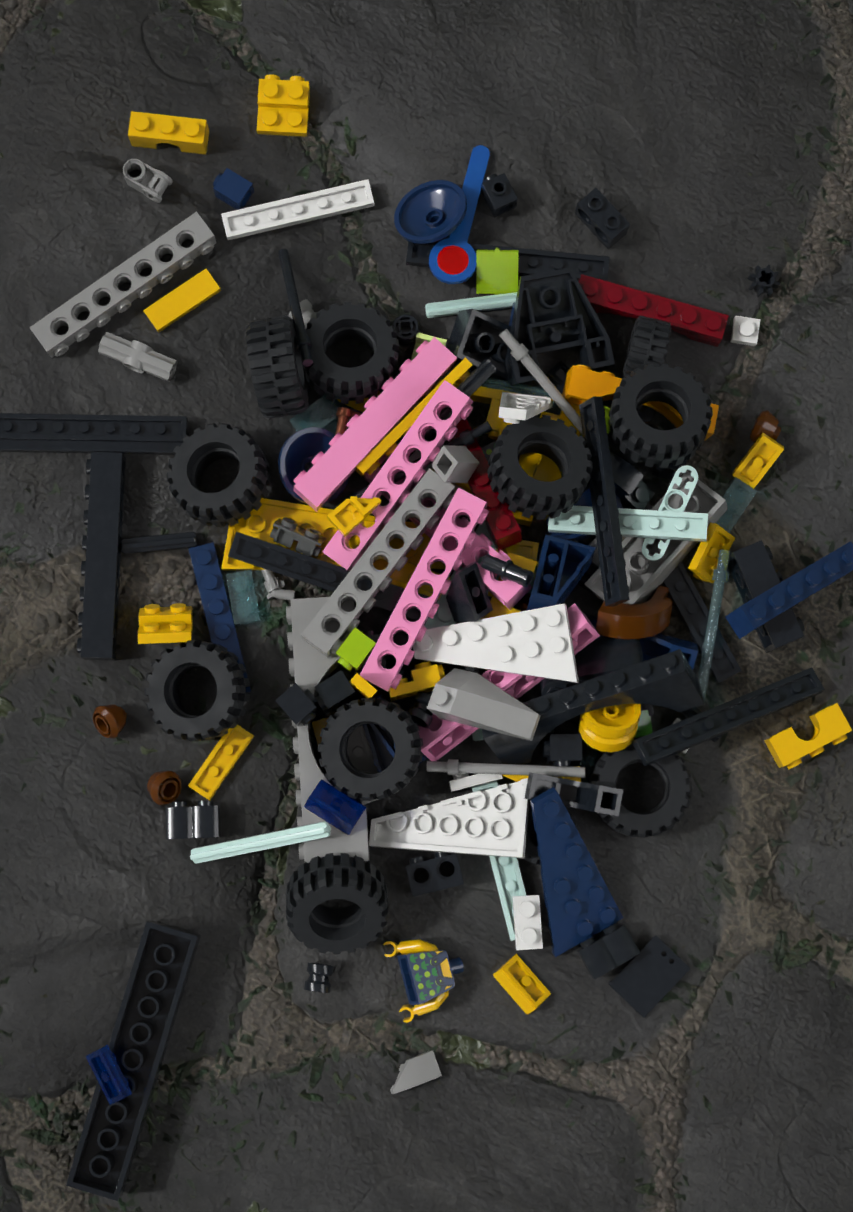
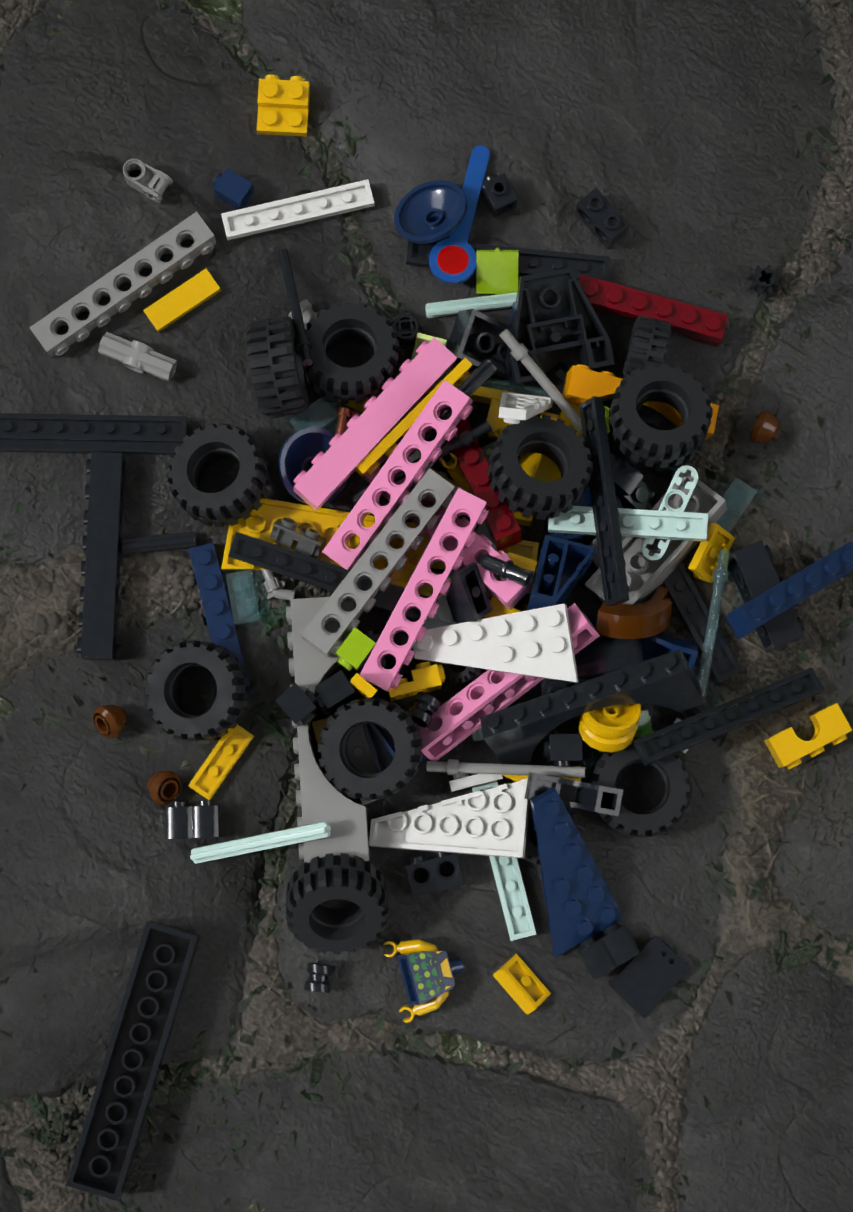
(109, 1074): clear blue plate -> none
(150, 129): yellow arch -> none
(165, 624): yellow plate -> none
(334, 807): clear blue slope -> none
(352, 513): yellow slope -> none
(416, 1072): light grey slope -> none
(455, 464): light grey brick -> none
(478, 703): light grey wedge -> none
(527, 922): white plate -> none
(745, 330): white plate -> none
(758, 460): yellow plate -> none

